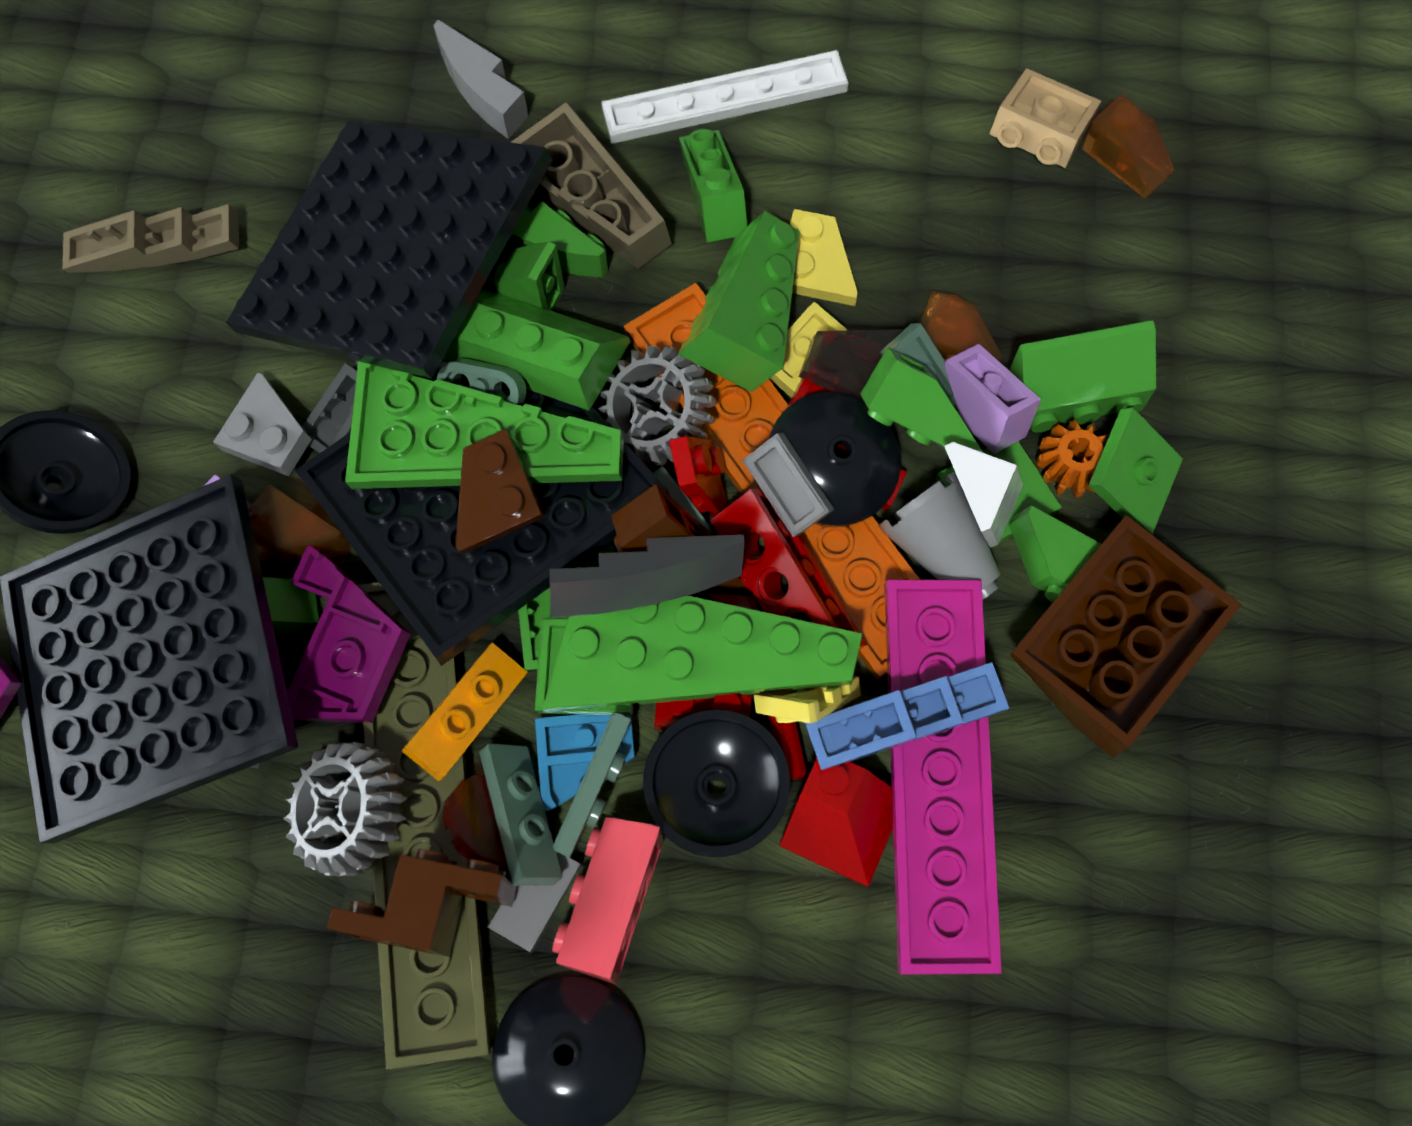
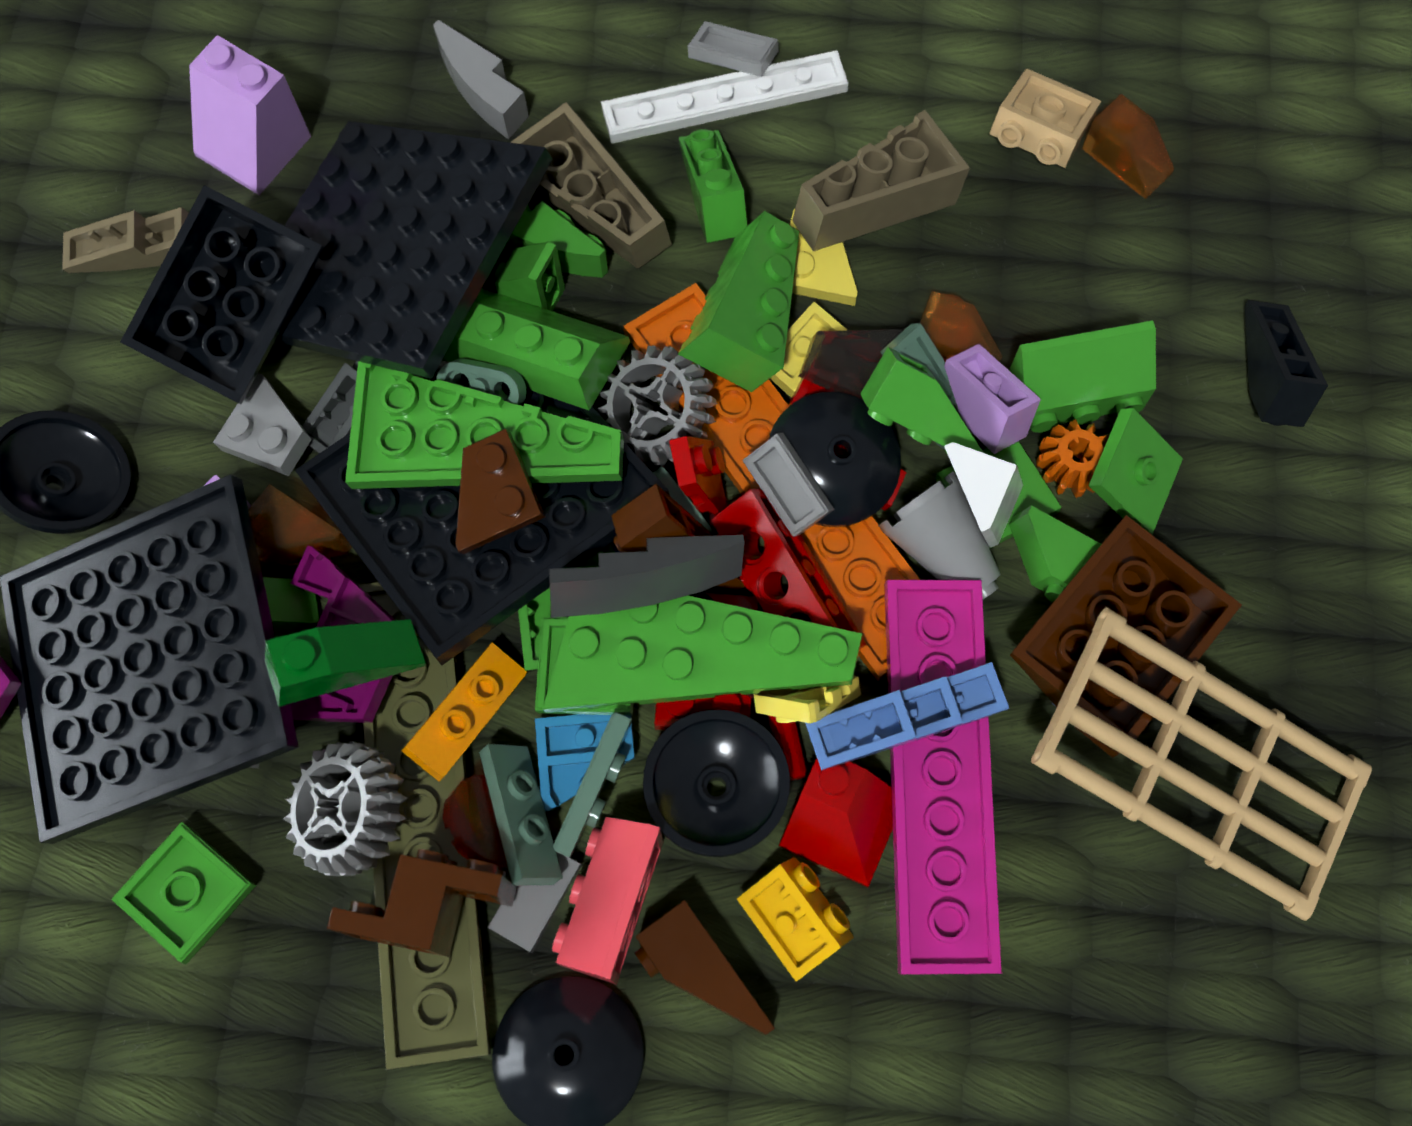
(183, 893): none -> bright green plate
(222, 294): none -> black slope
(243, 115): none -> lavender slope
(339, 657): none -> green slope
(693, 963): none -> reddish brown slope
(733, 48): none -> light grey tile
(796, 917): none -> yellow bracket
(882, 186): none -> dark tan wedge
(1156, 764): none -> tan door
(1281, 367): none -> black slope

